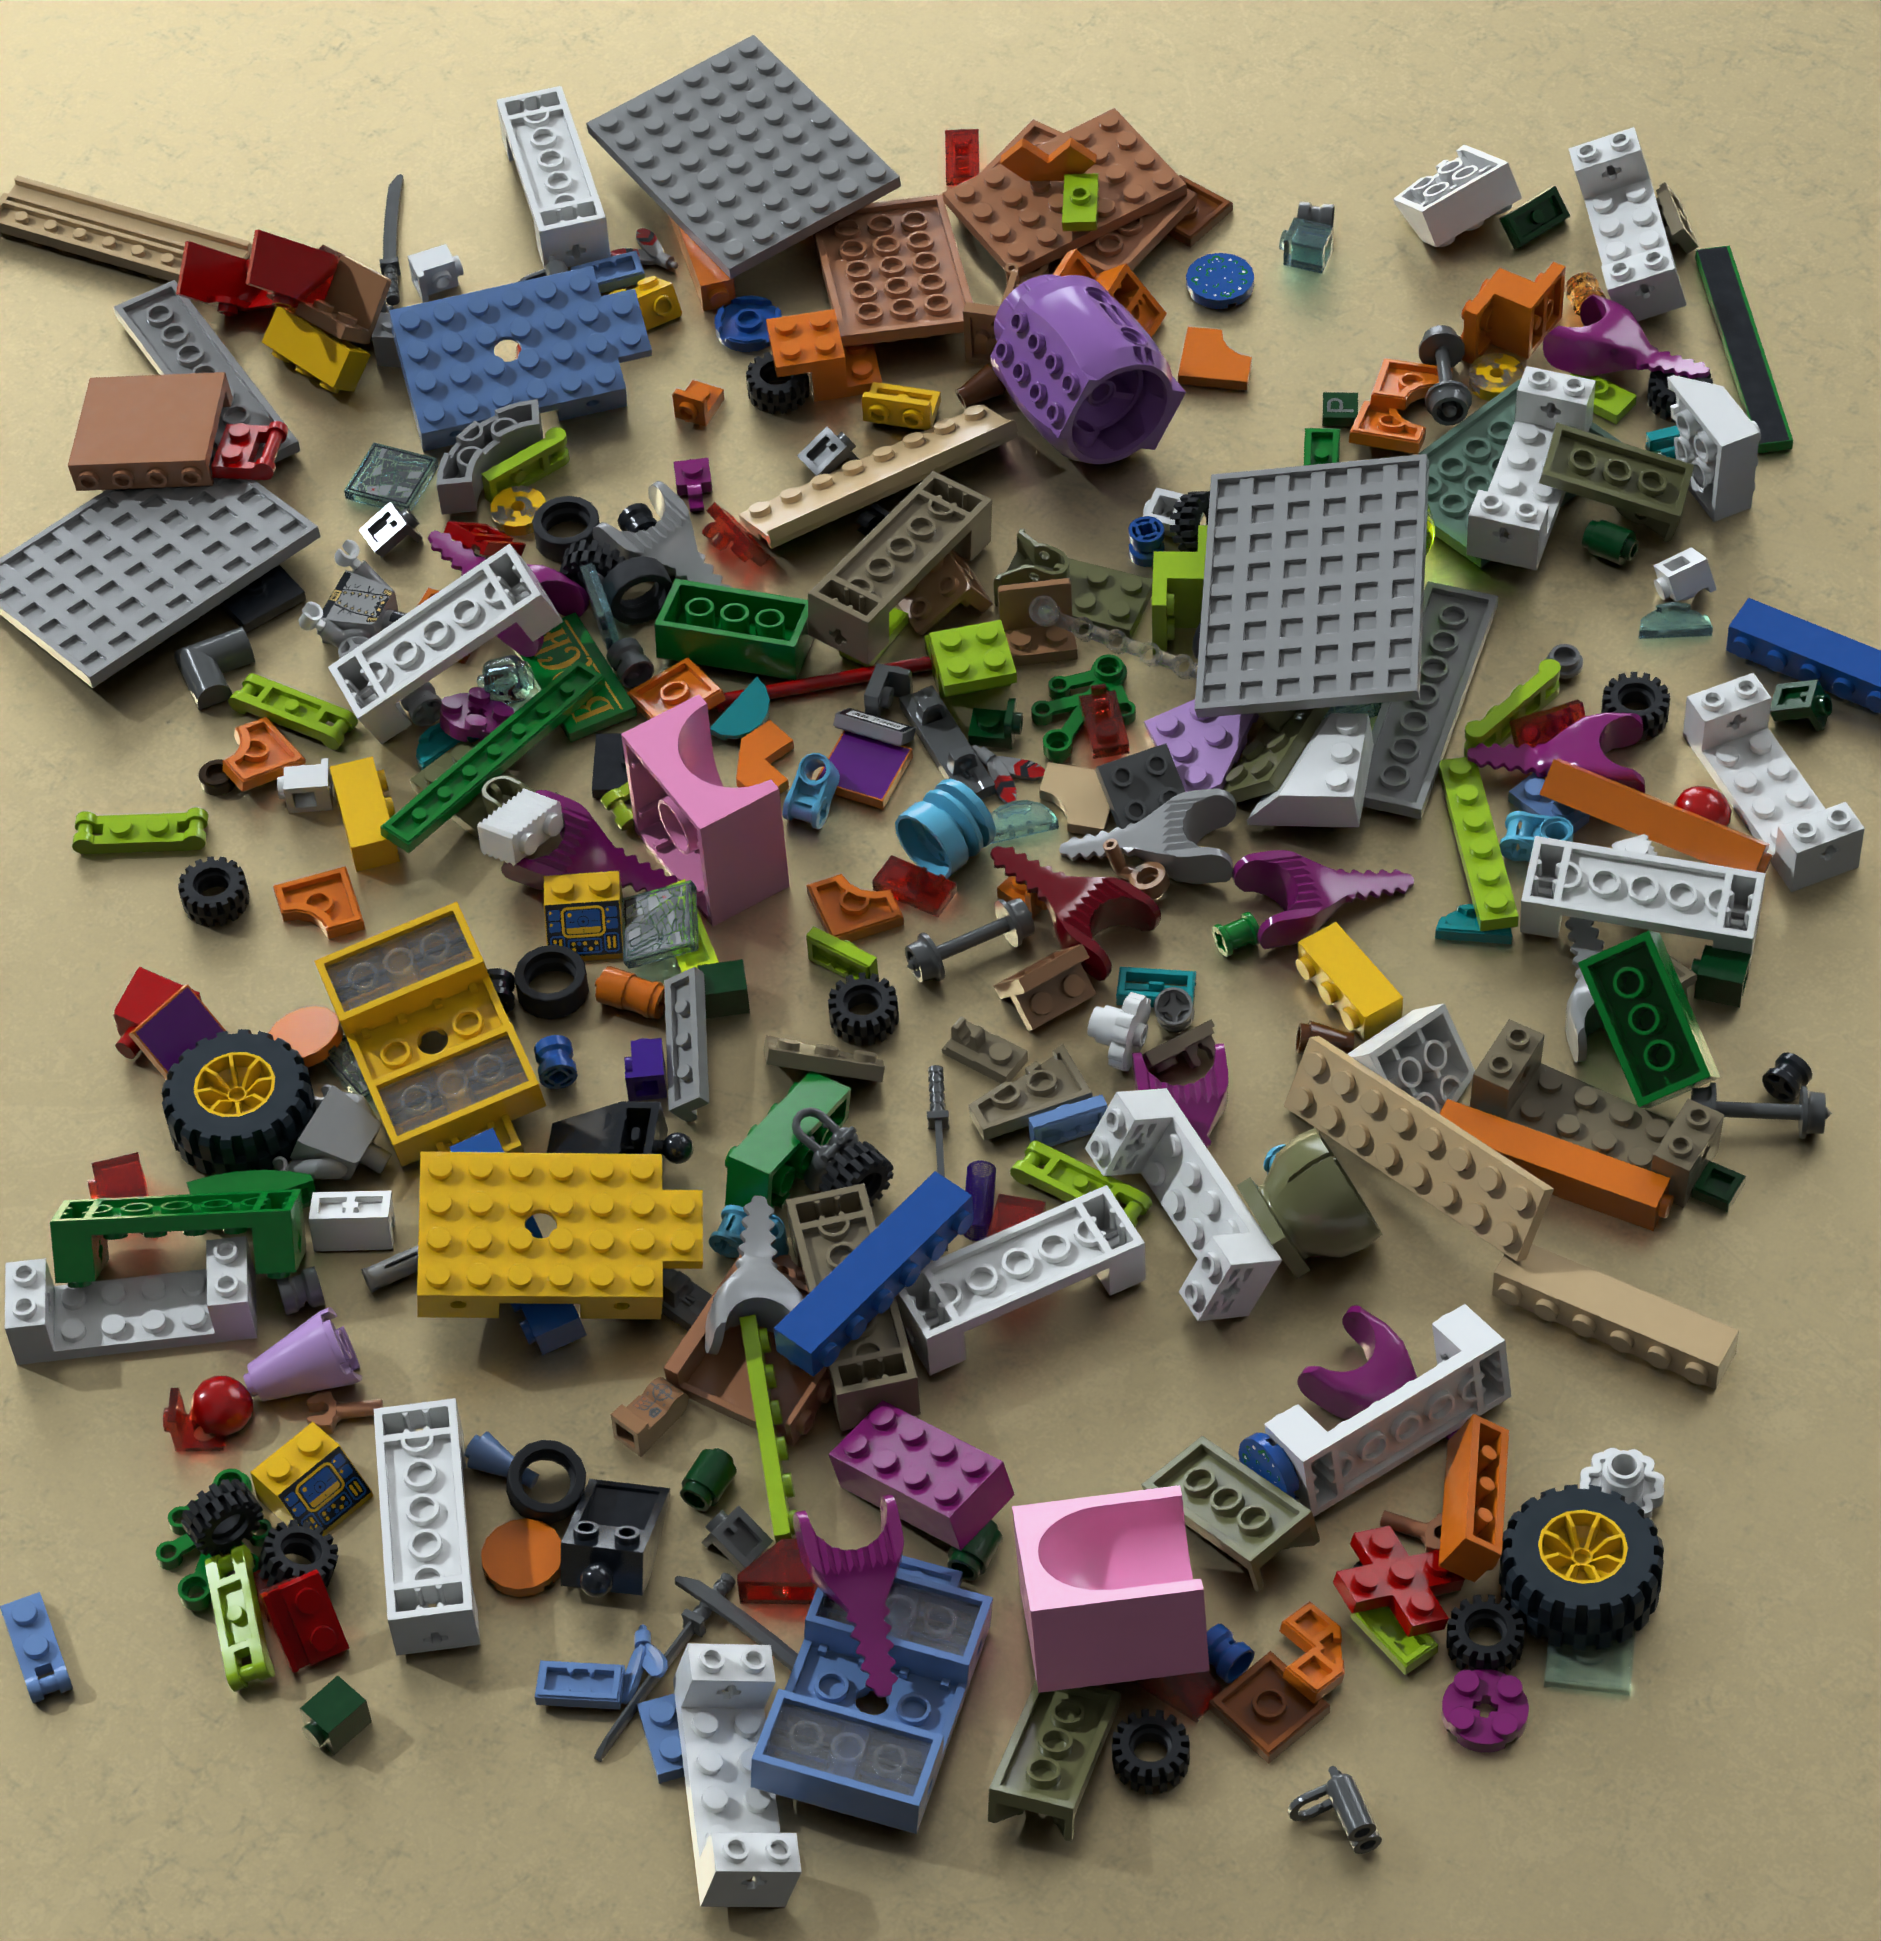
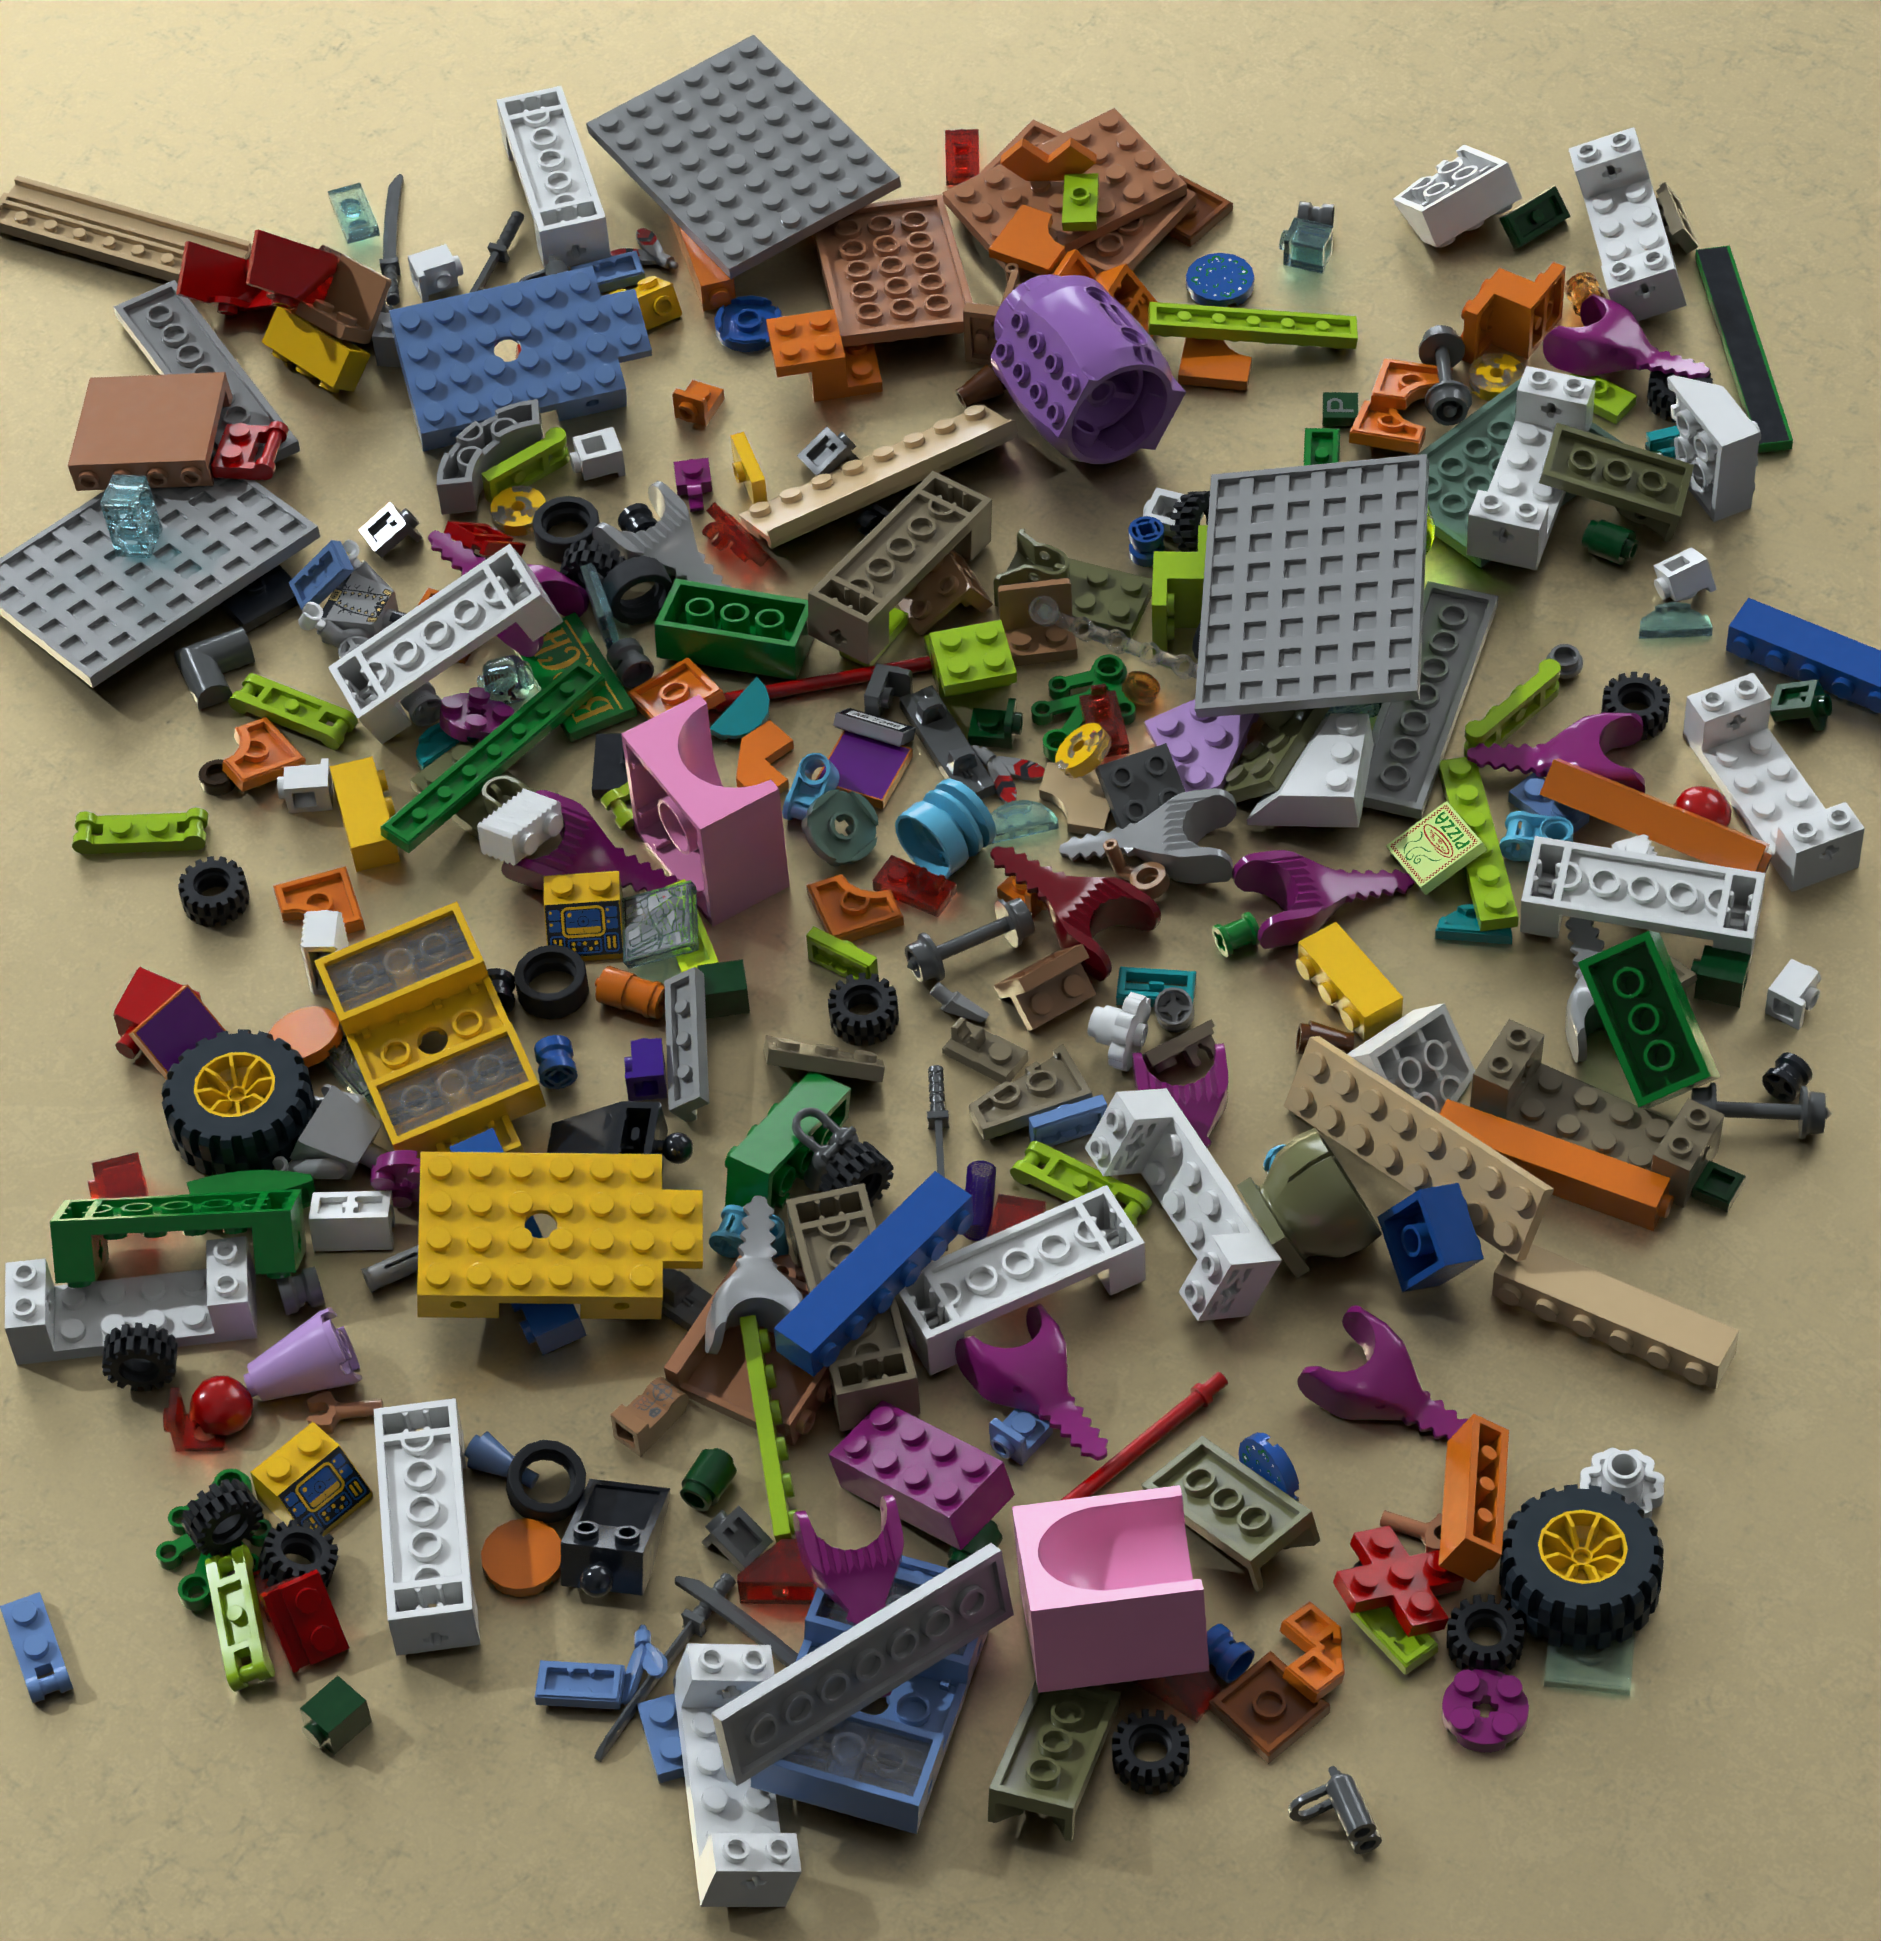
(131, 516): none -> clear light blue brick
(139, 1357): none -> black tyre
(321, 936): none -> white brick
(322, 574): none -> medium blue plate
(353, 213): none -> clear light blue plate
(392, 477): tile -> none
(400, 1173): none -> magenta plate
(498, 251): none -> dark grey sword
(597, 454): none -> white brick
(747, 468): none -> yellow plate
(774, 396): black tyre -> none
(821, 830): none -> sand green plate
(862, 1664): none -> light grey plate
(900, 406): yellow bracket -> none
(958, 1004): none -> light grey bar
(1018, 1435): none -> medium blue bracket
(1028, 242): none -> orange tile
(1032, 1380): none -> magenta animal
(1083, 750): none -> yellow piece
(1141, 687): none -> clear orange tile
(1200, 1396): none -> red bar
(1252, 325): none -> lime plate
(1430, 1237): none -> blue brick
(1436, 847): none -> yellowish green tile
(1466, 1381): white plate -> none
(1545, 724): clear red plate -> none
(1793, 993): none -> white brick

